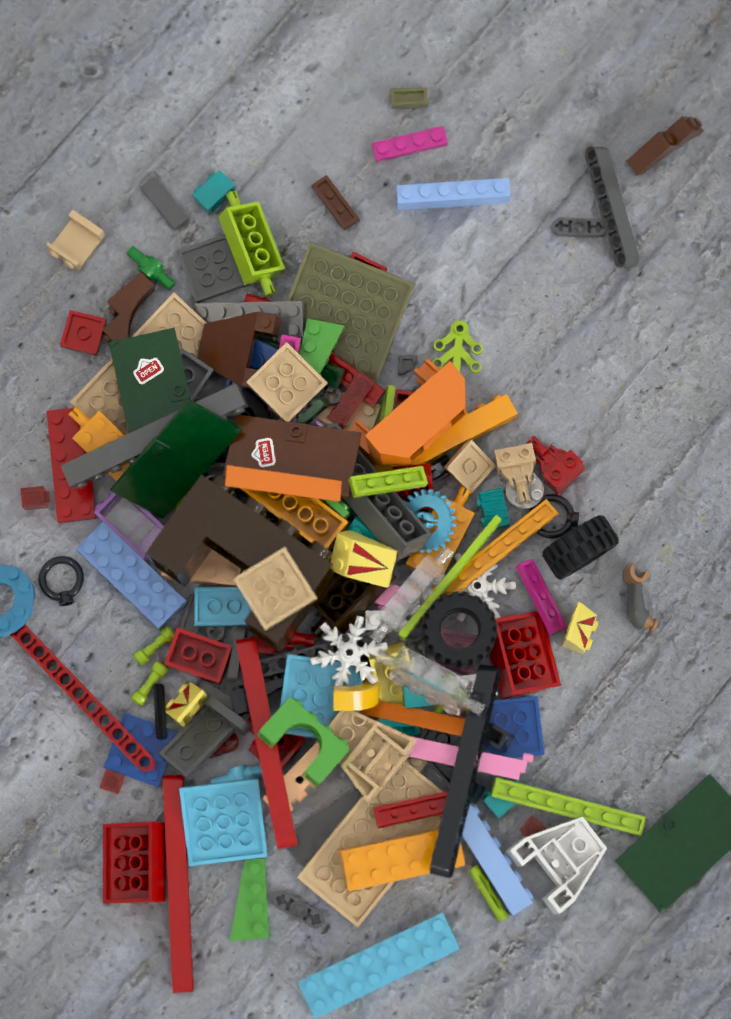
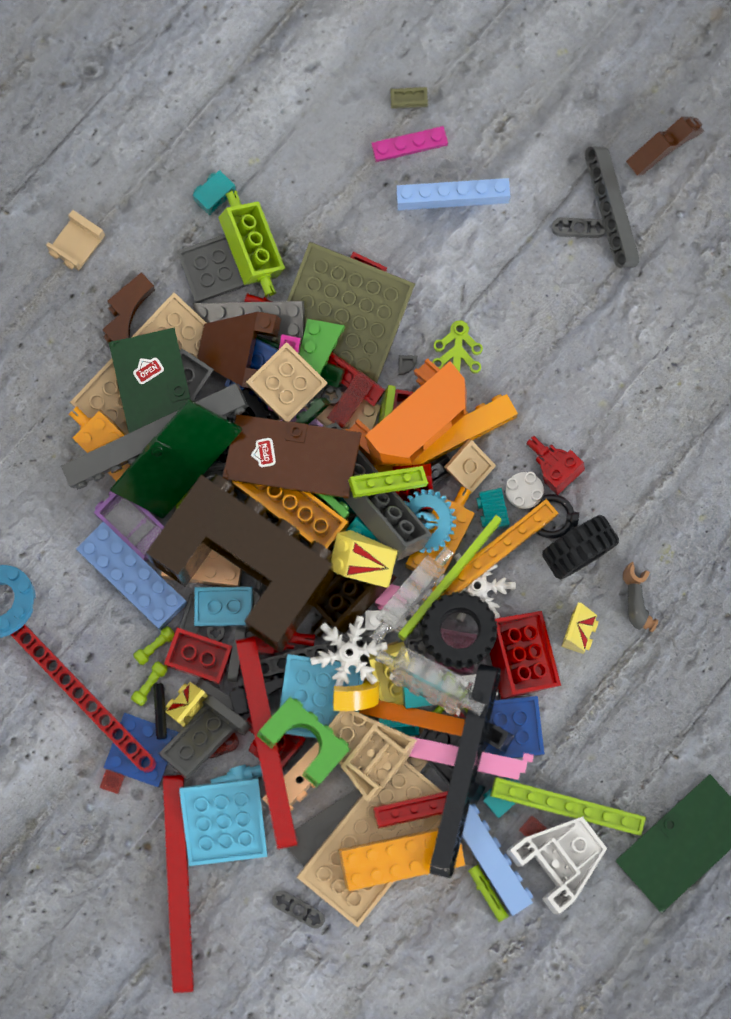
(35, 498): clear red brick -> none
(65, 597): black piece -> none
(70, 503): red plate -> none
(83, 332): red plate -> none
(134, 862): red slope -> none
(151, 268): green pin -> none
(164, 203): dark grey tile -> none
(251, 907): bright green wing -> none
(275, 588): tan plate -> none
(283, 483): orange sticker -> none
(335, 202): reddish brown plate -> none
(378, 965): medium azure brick -> none
(516, 465): tan brick -> none
(541, 596): dark pink plate -> none

